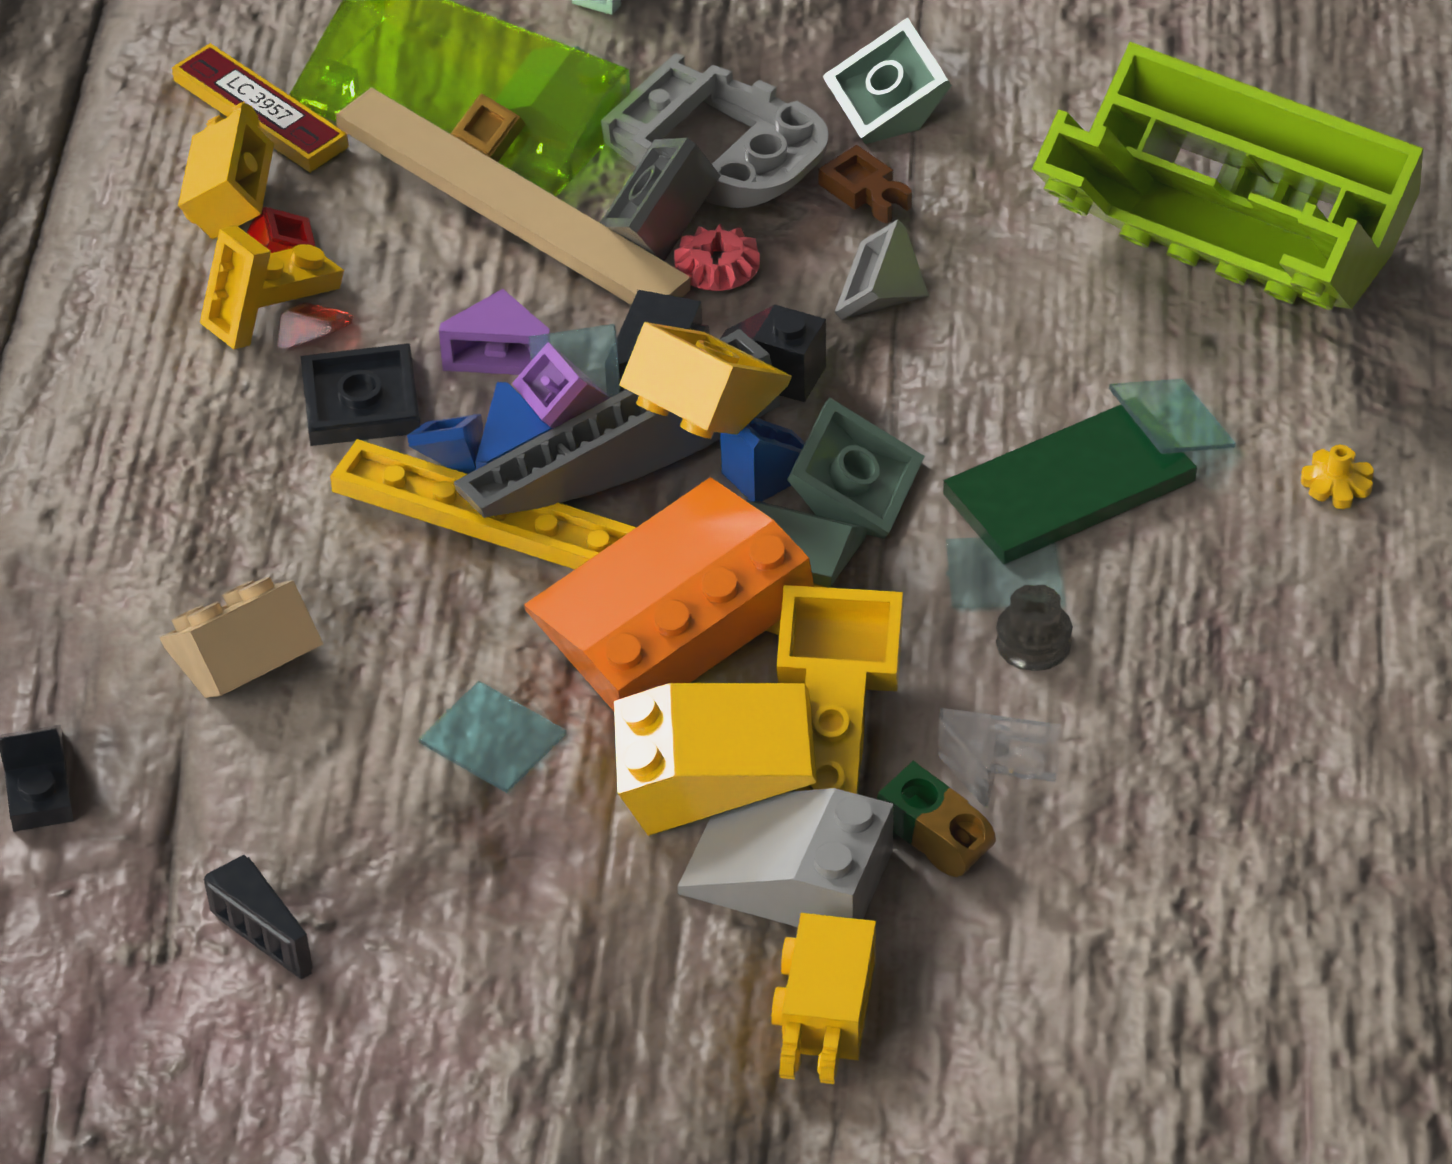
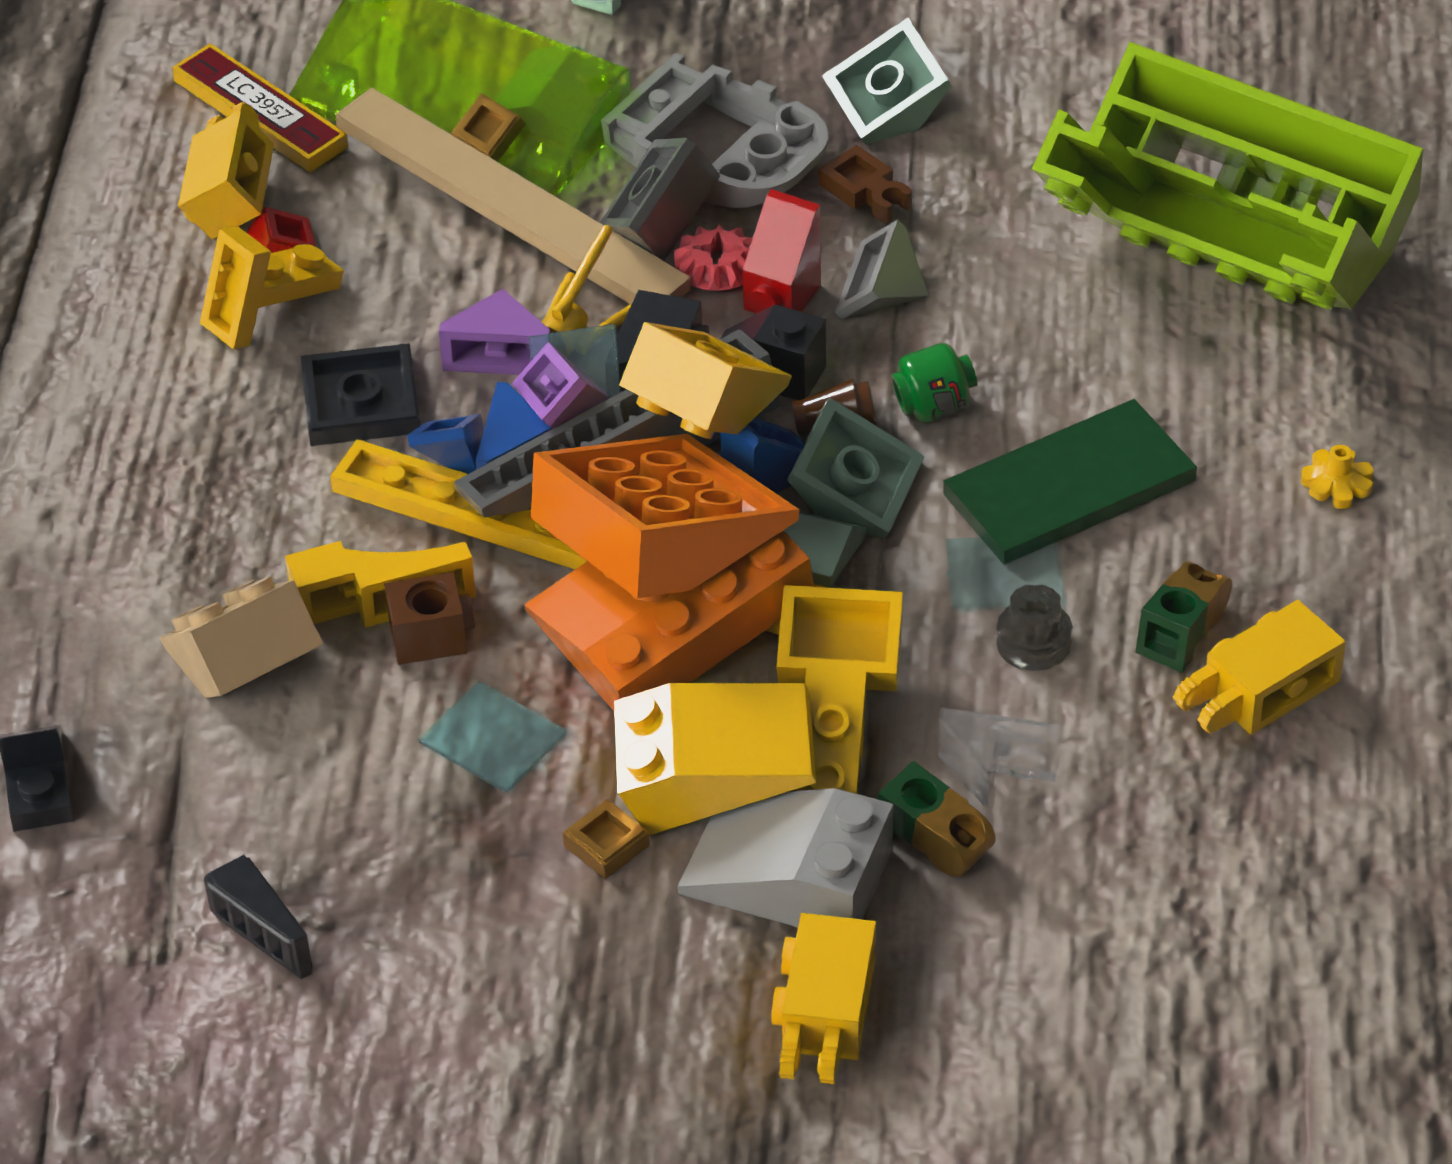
(308, 323): clear red slope -> none
(352, 581): none -> yellow slope
(428, 618): none -> reddish brown brick
(563, 312): none -> yellow plant
(606, 838): none -> pearl gold tile
(654, 511): none -> orange slope
(783, 255): none -> slope
(851, 395): none -> reddish brown cone
(934, 383): none -> green head
(1172, 416): clear light blue window -> none
(1181, 615): none -> dark green leg
(1265, 670): none -> yellow hinge

